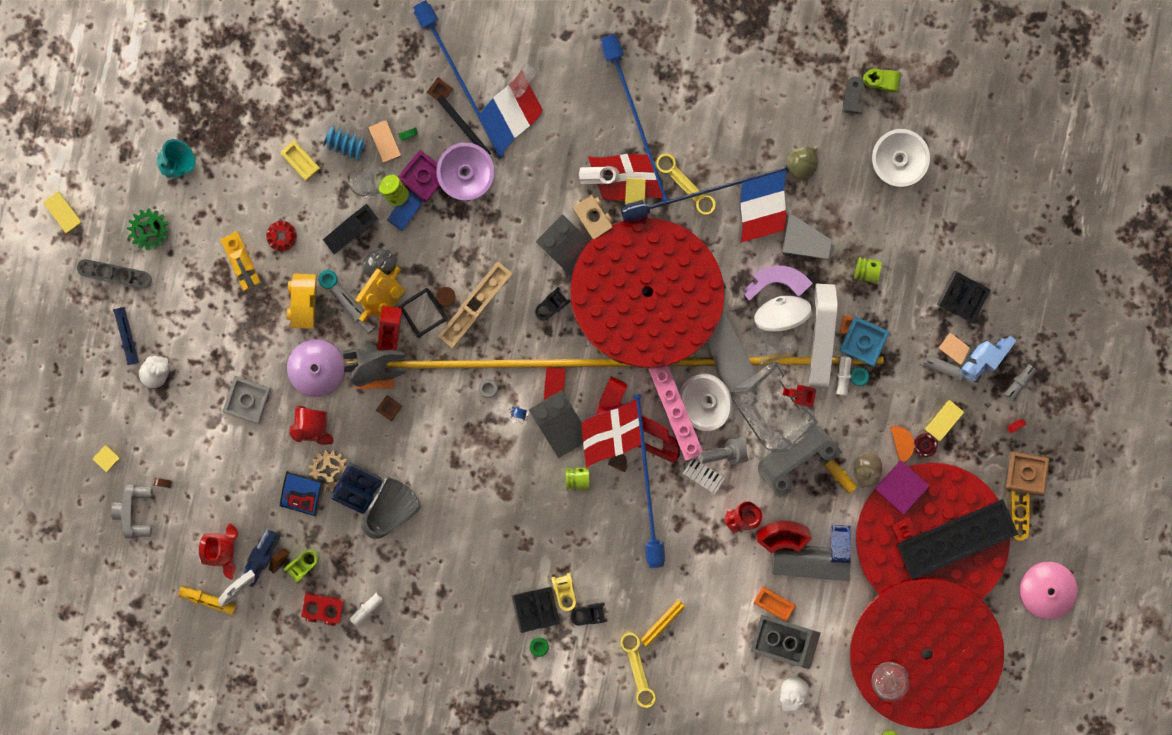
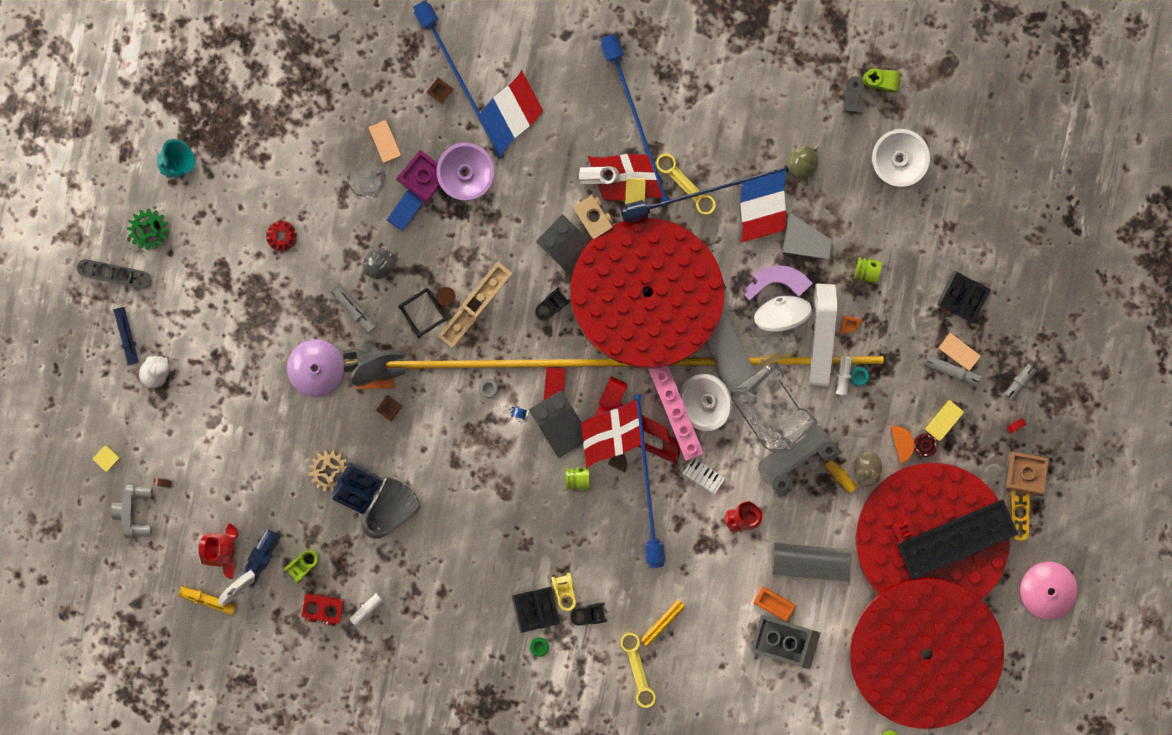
(62, 212): light yellow tile -> none
(240, 260): yellow plate -> none
(246, 400): light grey tile -> none
(278, 560): reddish brown tile -> none
(300, 160): light yellow tile -> none
(301, 493): slope -> none
(303, 301): yellow brick -> none
(310, 426): red piece -> none
(328, 279): teal tile -> none
(343, 142): dark azure piece -> none
(351, 229): black slope -> none
(380, 291): yellow plate -> none
(389, 328): red brick -> none
(394, 190): lime piece -> none
(408, 134): green tile -> none
(461, 123): black bar -> none
(518, 86): clear leg -> none
(734, 451): light grey piece -> none
(783, 535): red brick -> none
(794, 694): white hair -> none
(803, 395): red plate -> none
(841, 543): clear blue tile -> none
(864, 341): dark azure plate -> none
(890, 681): clear cylinder -> none
(901, 487): magenta tile -> none
(984, 358): light blue plate -> none

